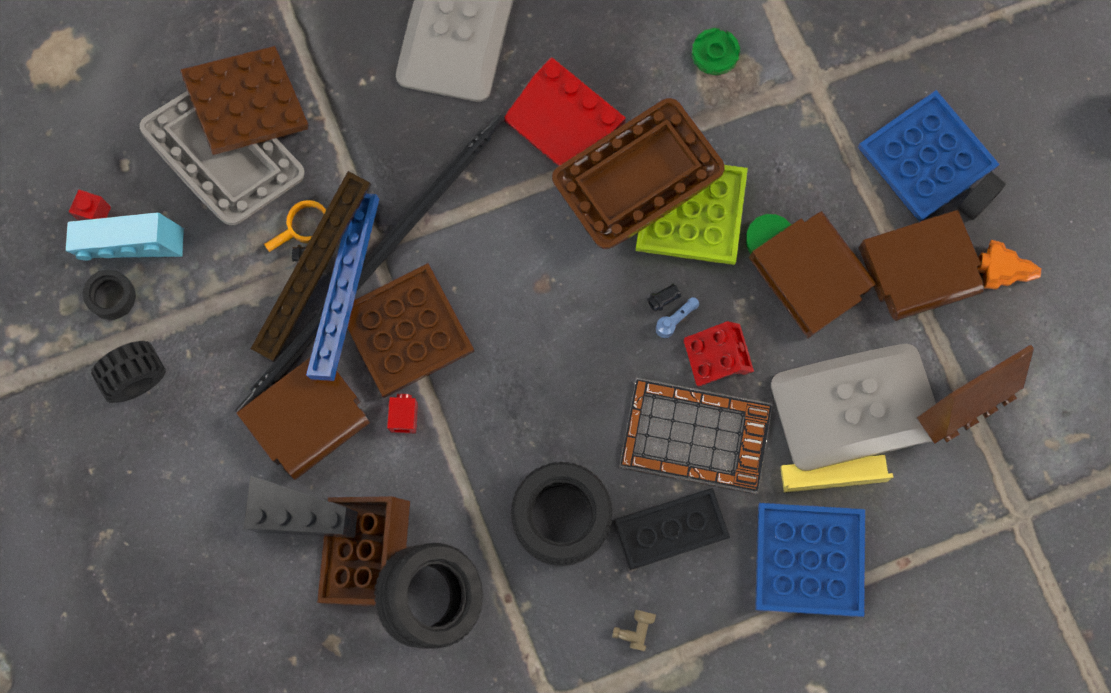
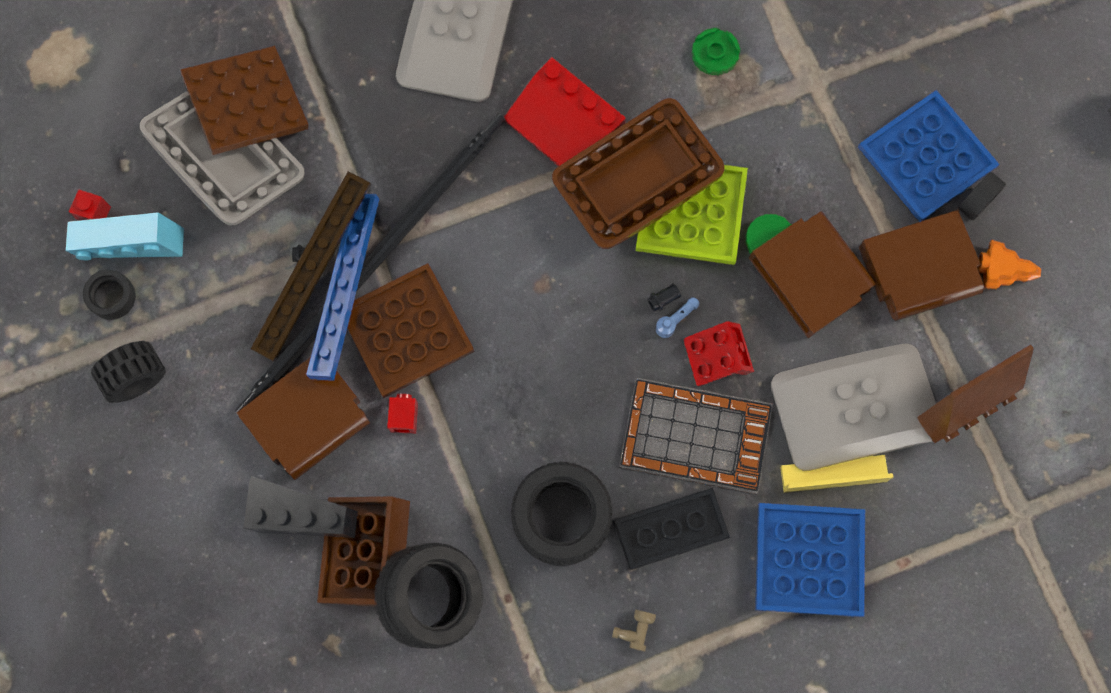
(289, 233): light orange piece -> none

